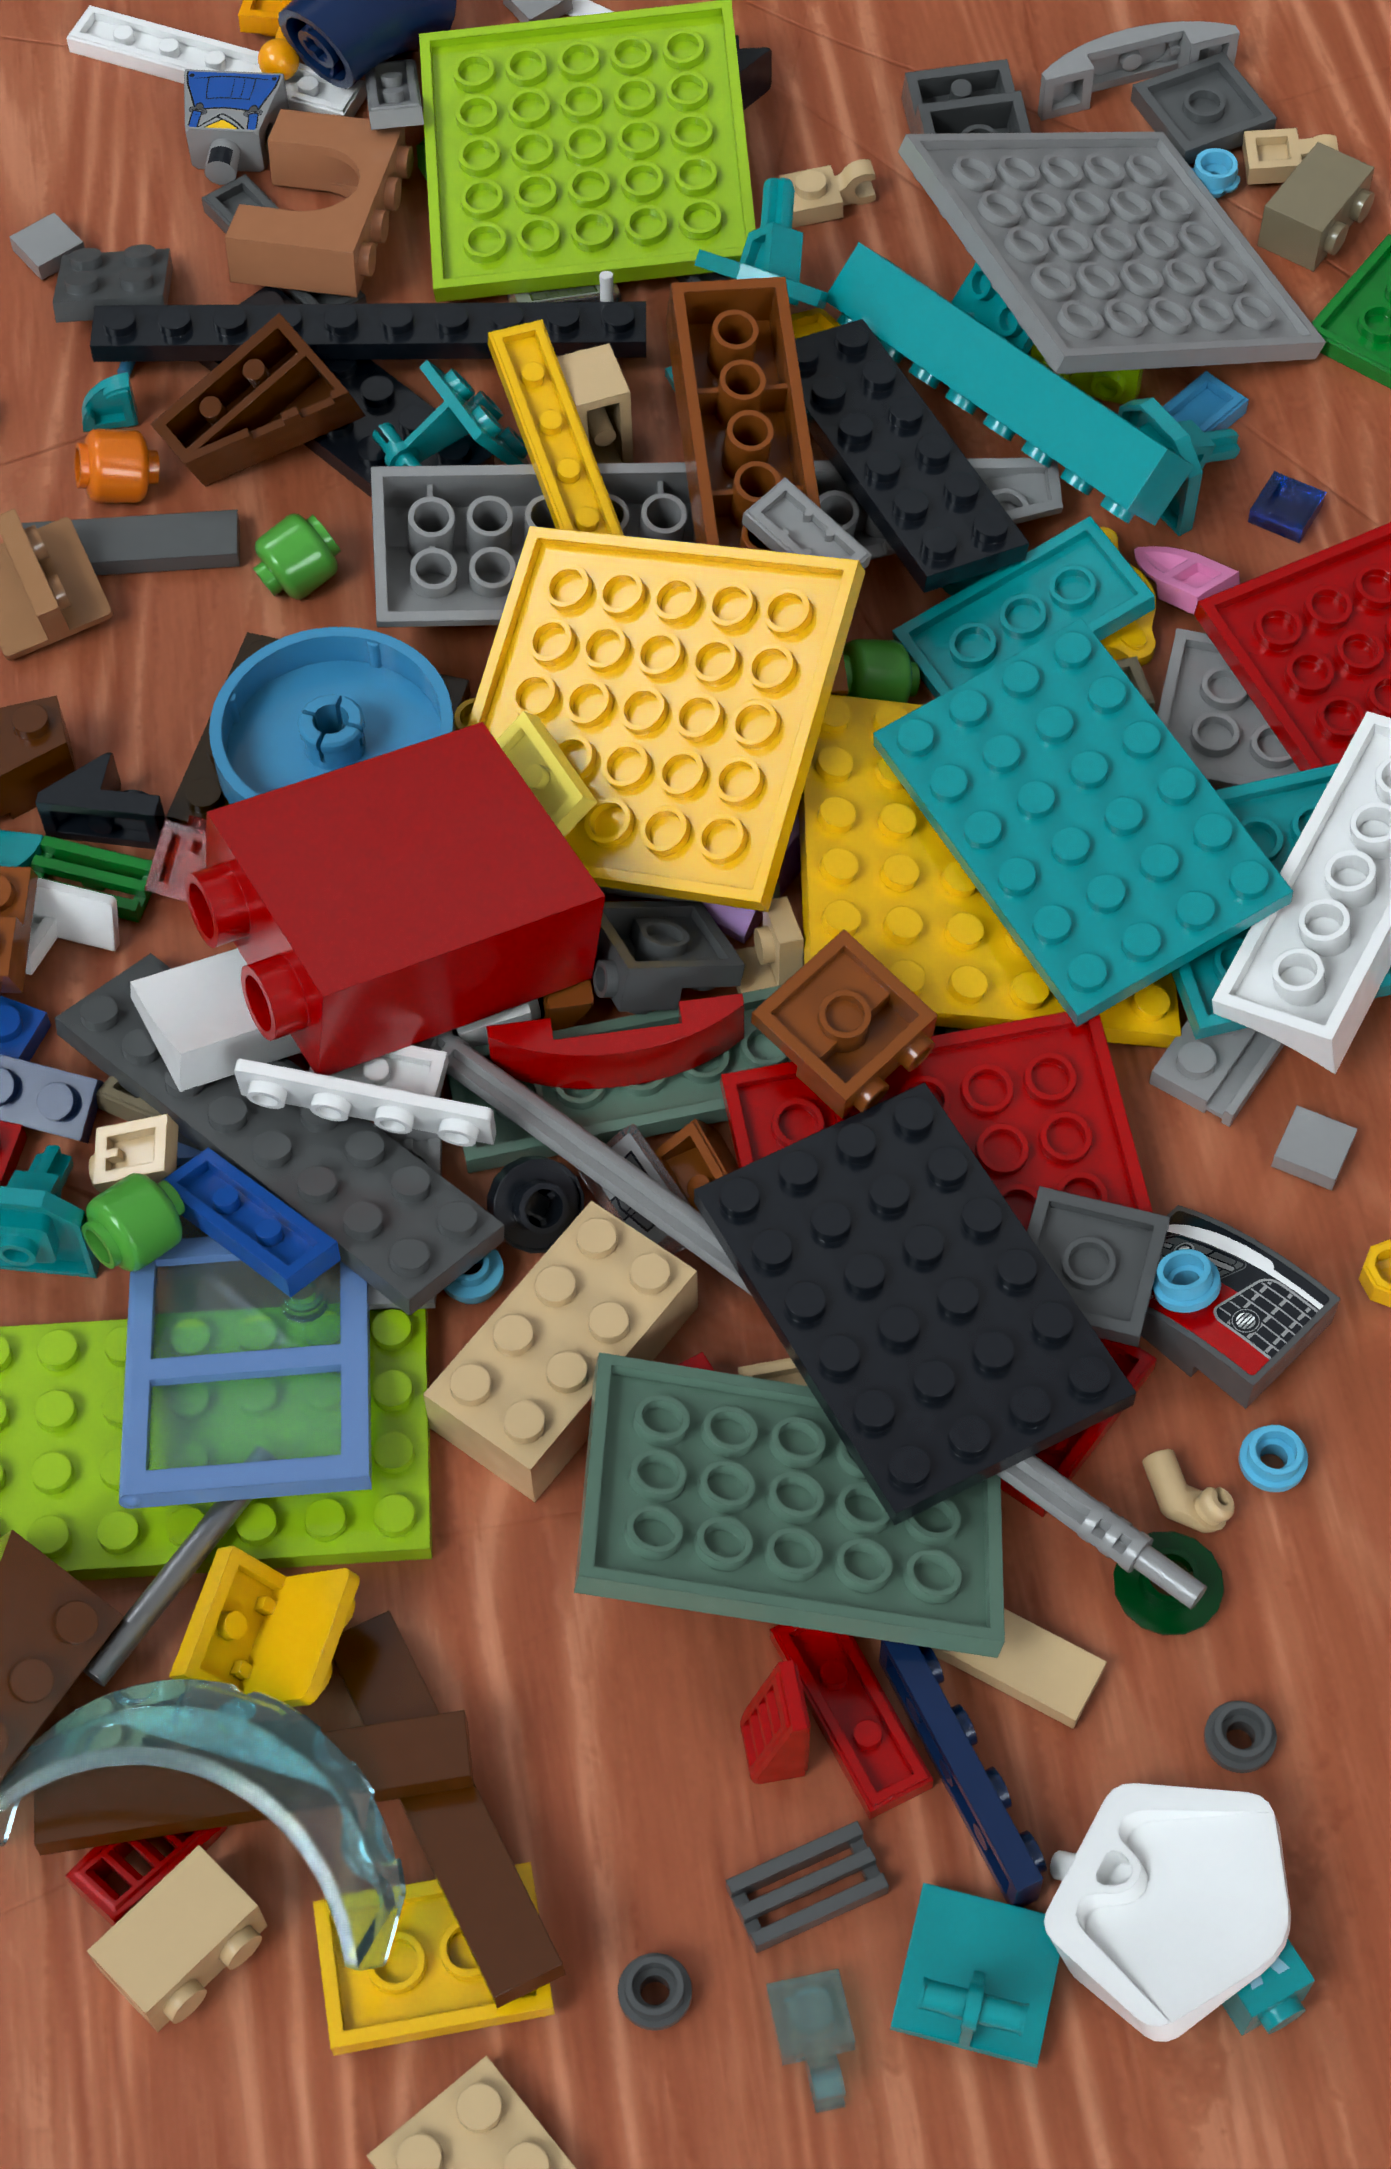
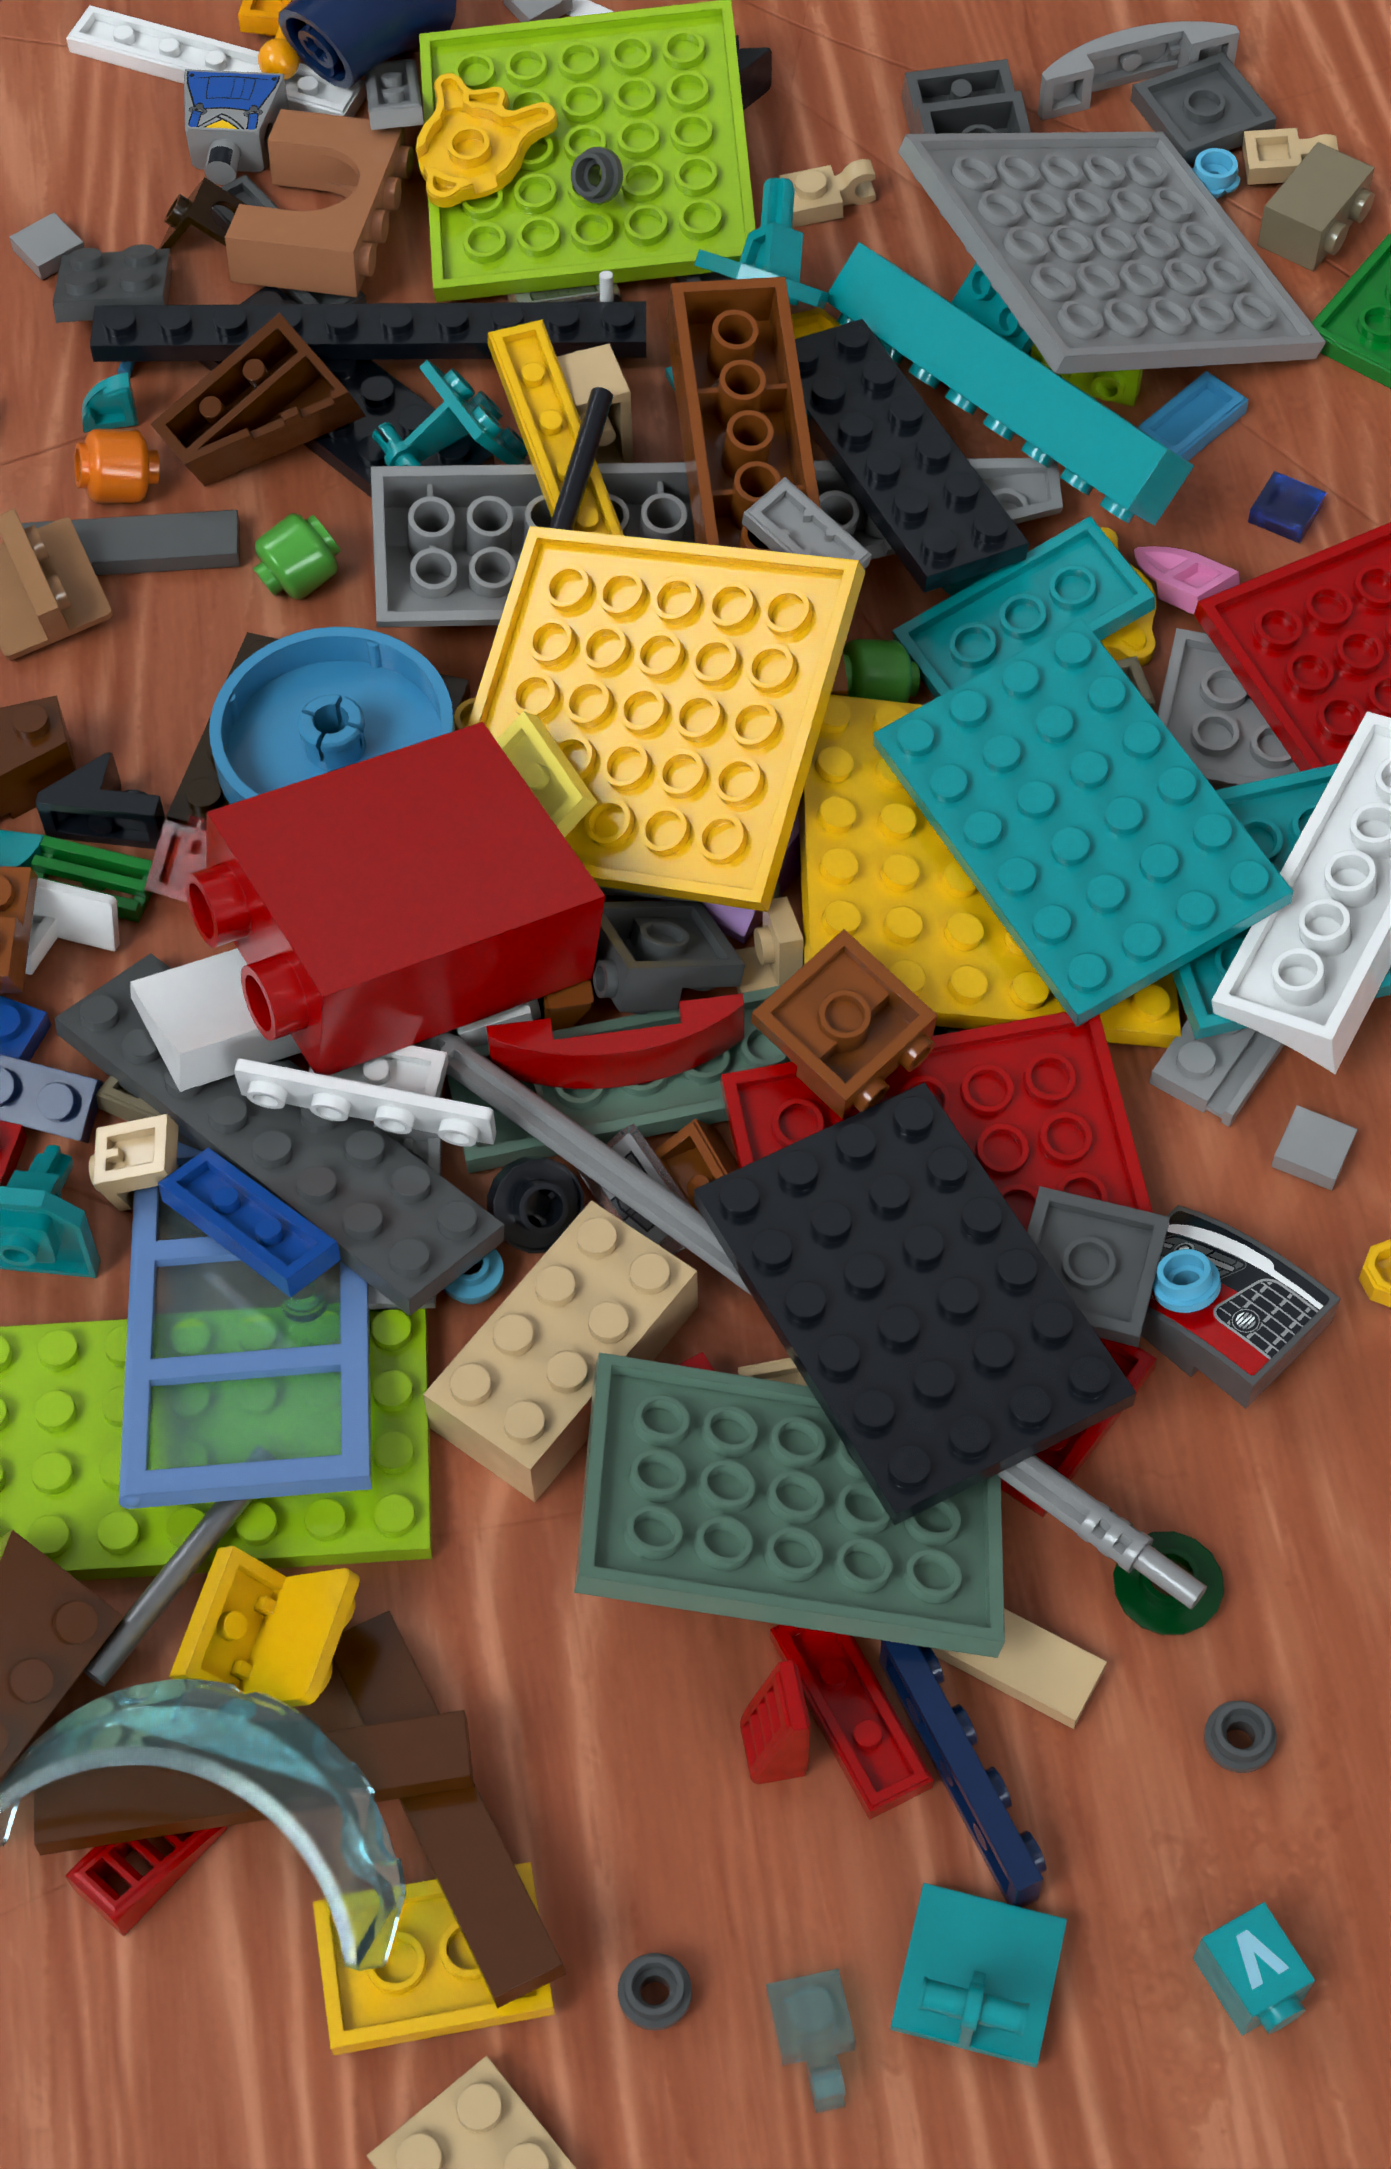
(133, 1222): bright green head -> none
(179, 1940): tan brick -> none
(197, 212): none -> dark brown bracket
(475, 142): none -> yellow tile
(582, 459): none -> black bar
(586, 175): none -> dark grey plate
(798, 1859): dark grey tile -> none
(1171, 1902): white animal -> none
(1184, 1504): tan arm -> none
(1188, 442): teal piece -> none
(1279, 1442): medium azure plate -> none

